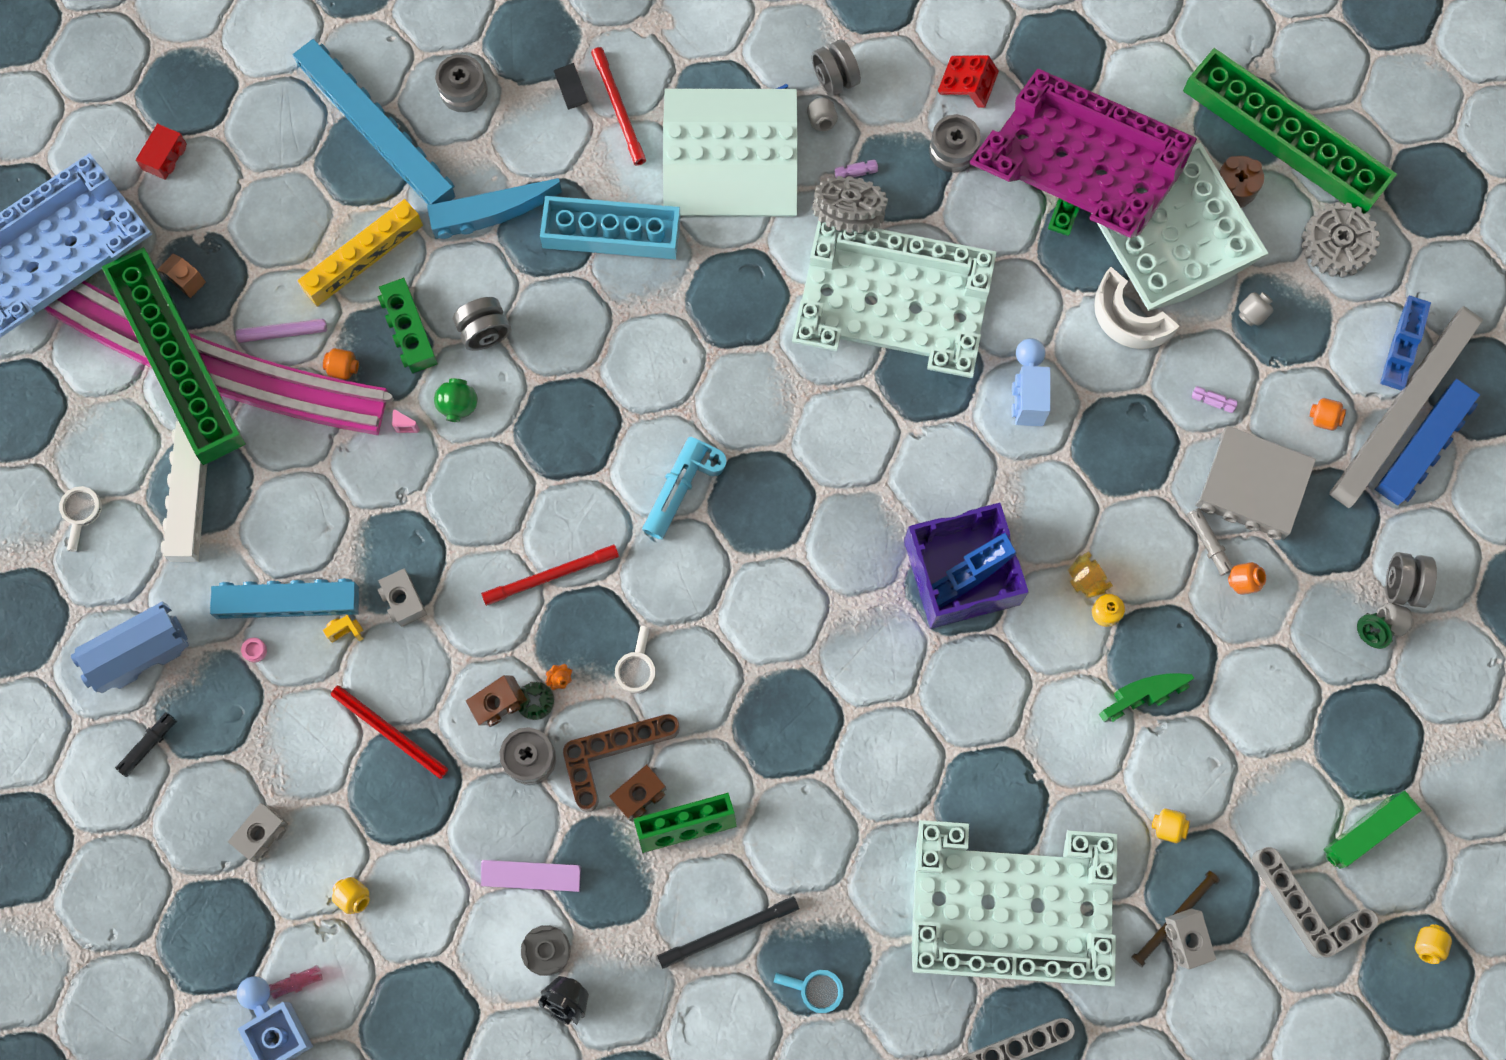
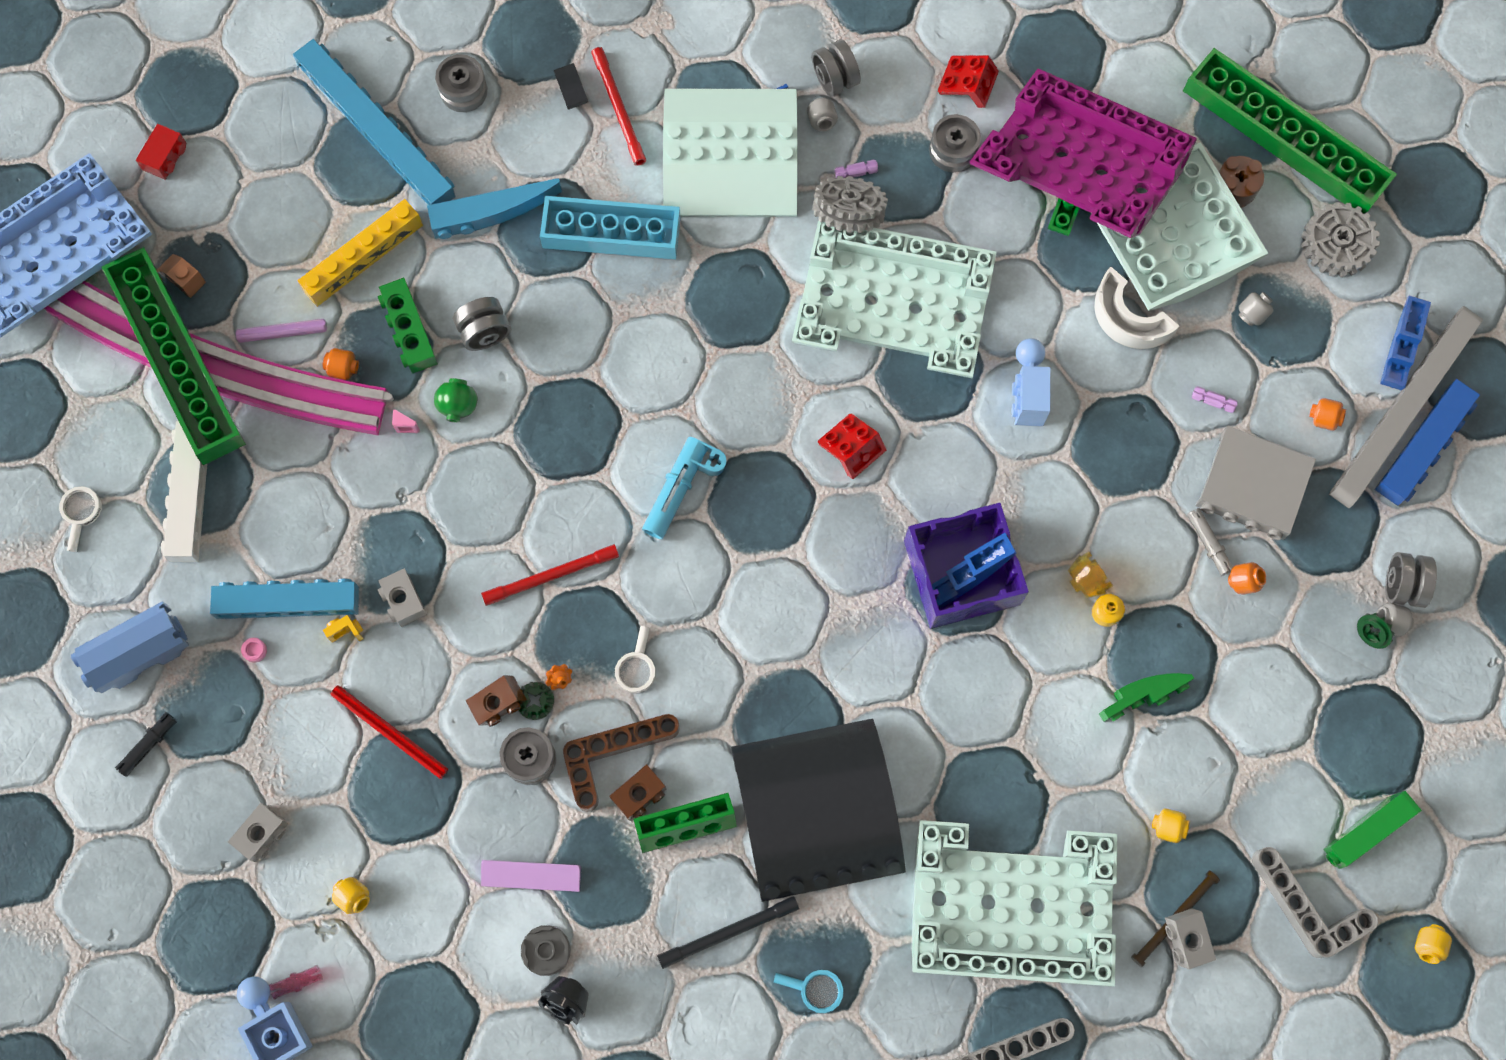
(819, 809): none -> black panel
(853, 444): none -> red bracket

